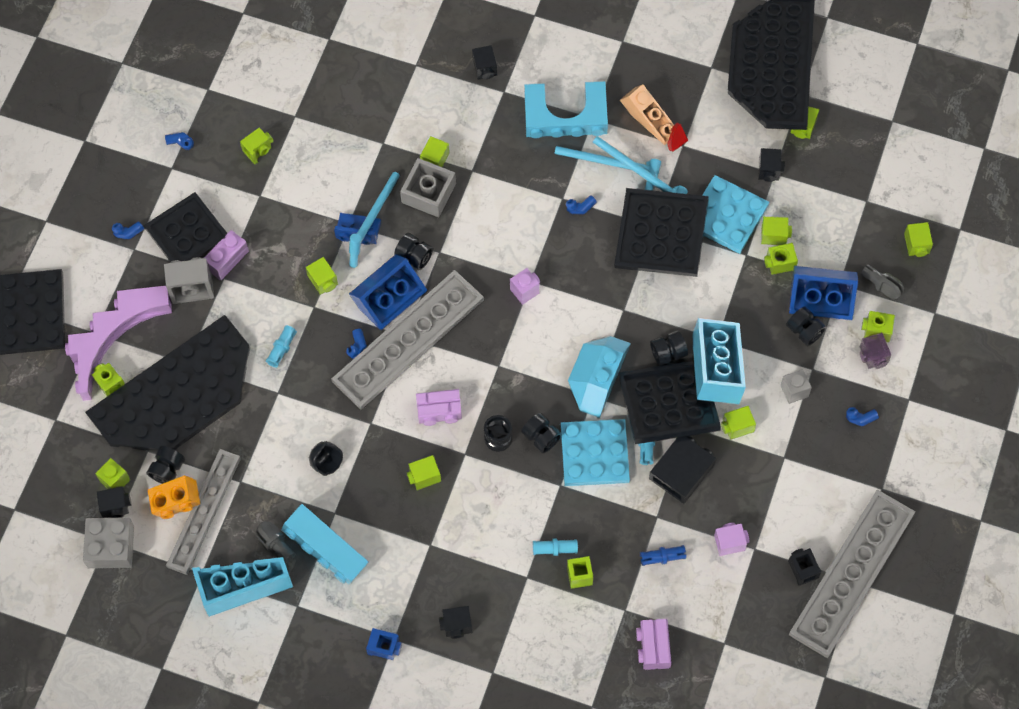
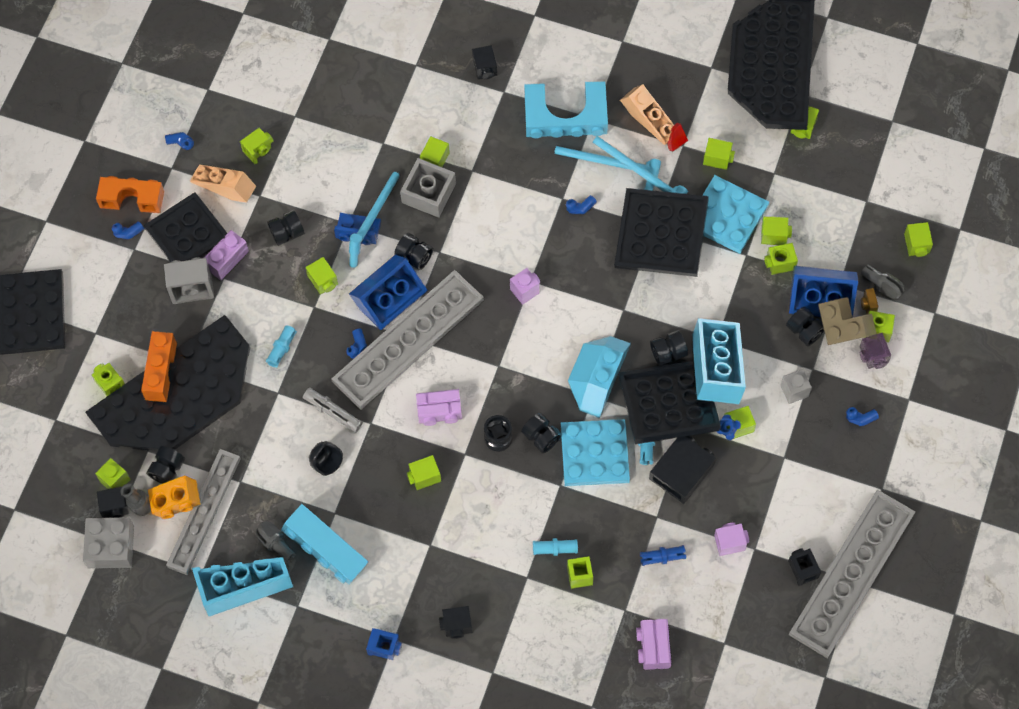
(114, 190): none -> orange arch
(130, 309): lavender arch -> none
(136, 500): none -> dark grey arm
(156, 378): none -> orange arch
(225, 182): none -> light nougat slope
(286, 227): none -> black wheel
(325, 405): none -> light grey pin
(718, 153): none -> lime brick
(734, 425): none -> blue plate
(770, 164): black brick -> none
(840, 324): none -> dark tan brick
(869, 301): none -> pearl gold plate

